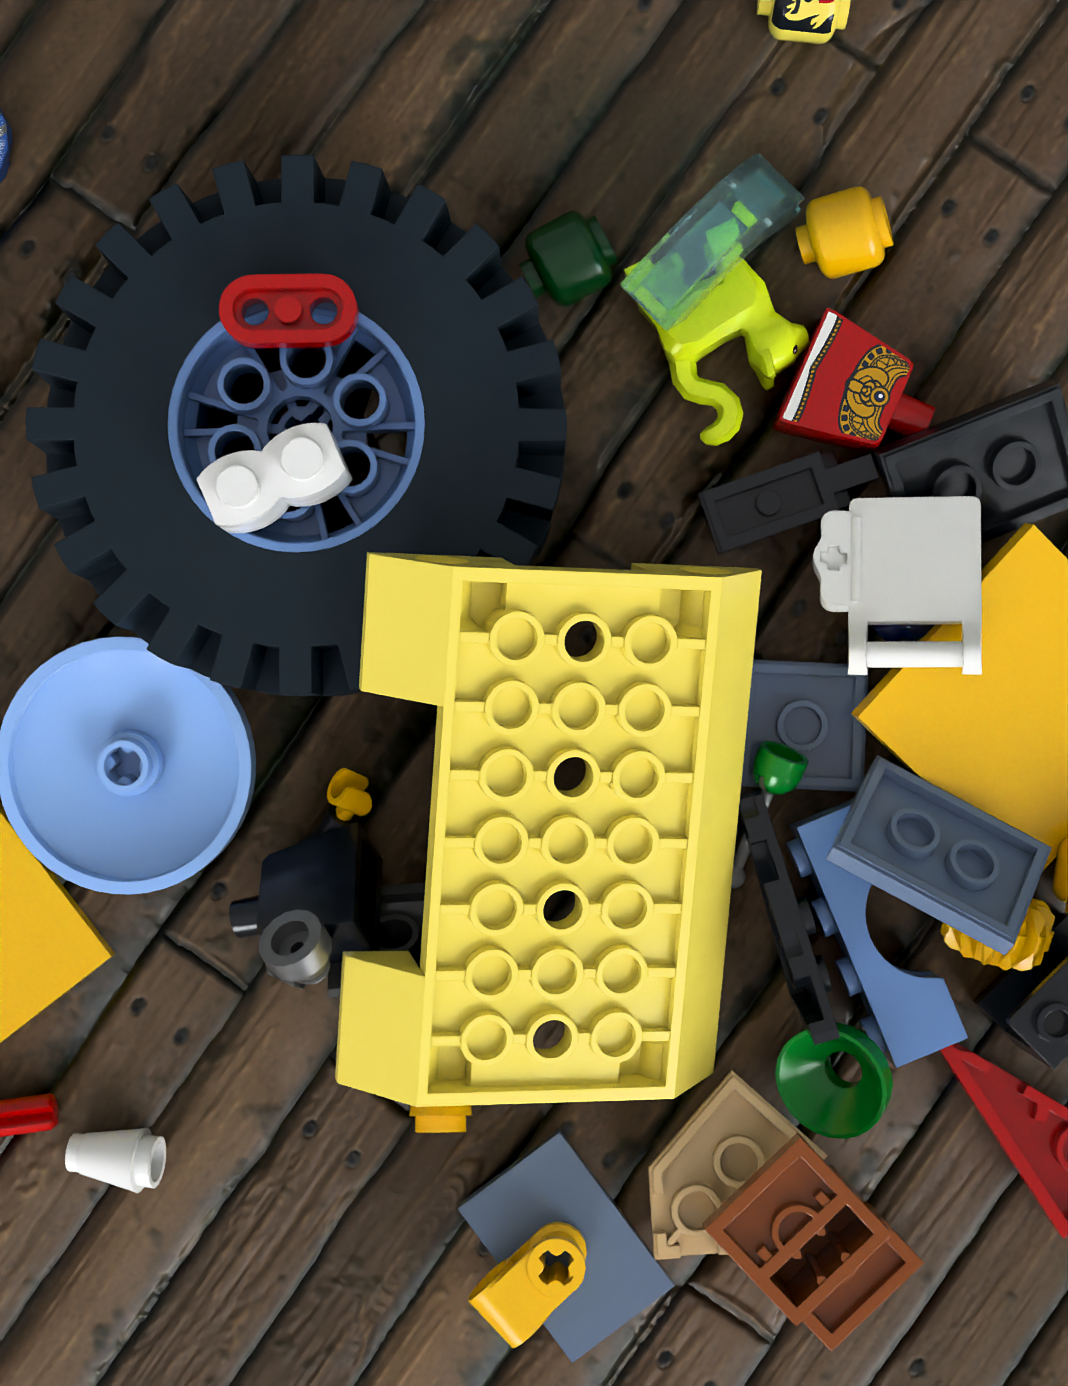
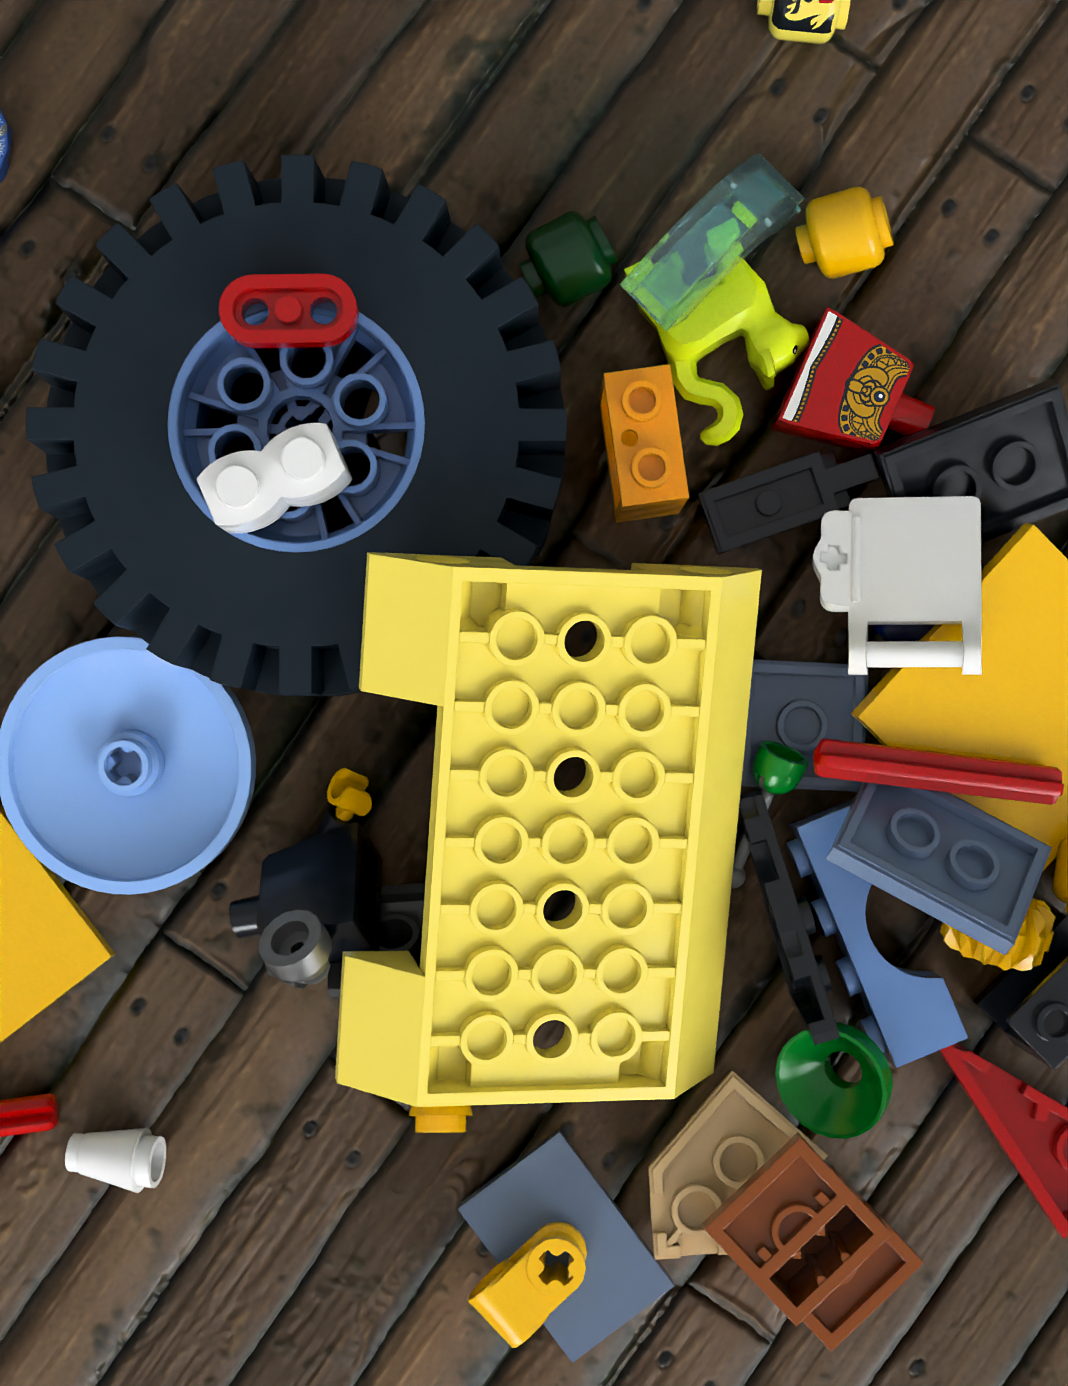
(643, 443): none -> light orange window
(937, 771): none -> red axle

